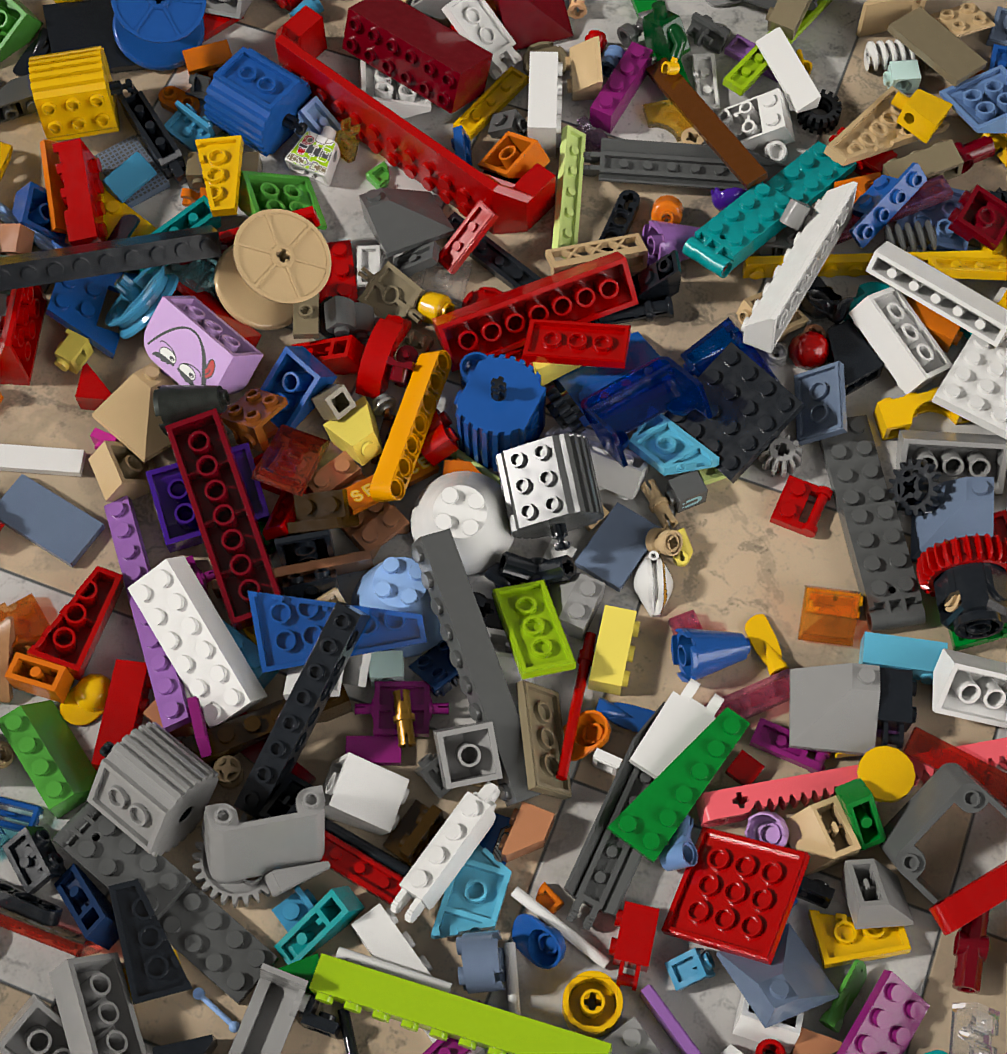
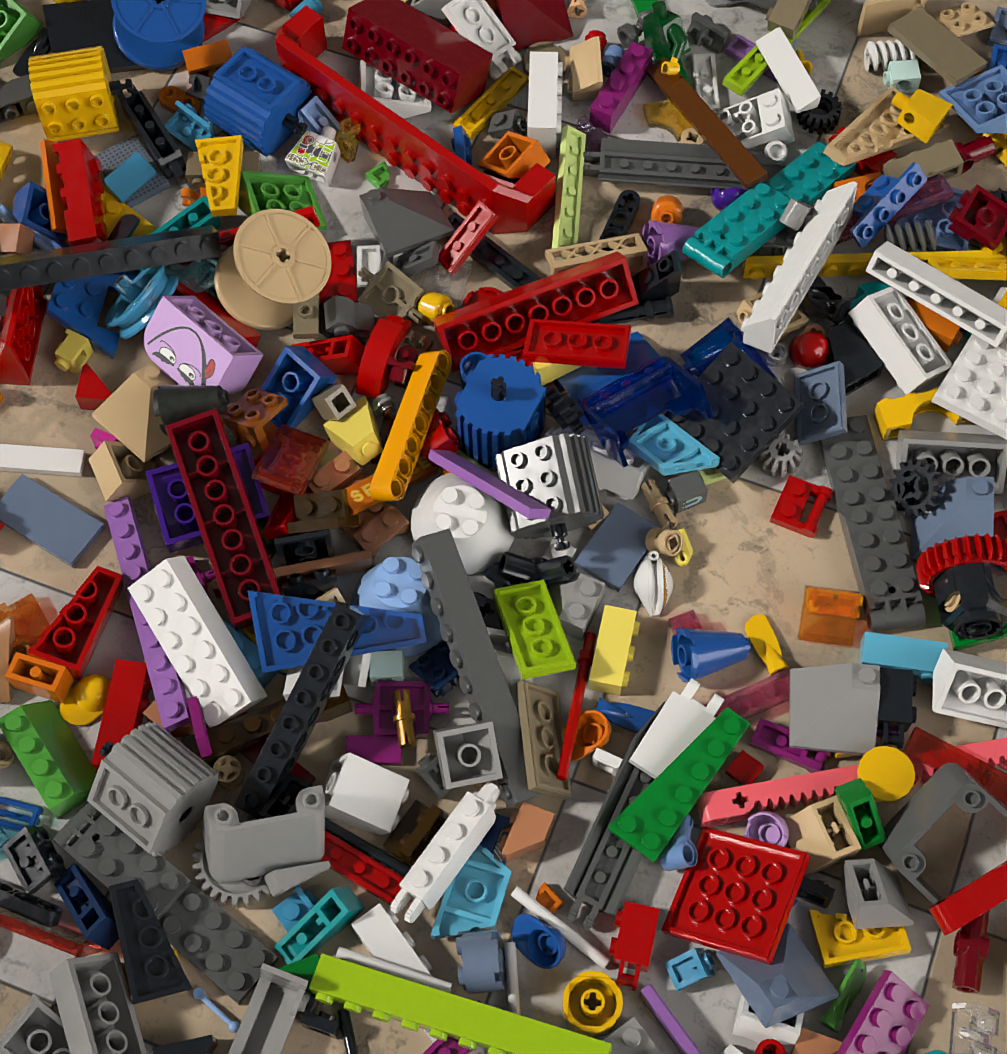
(490, 484): none -> medium lavender tile

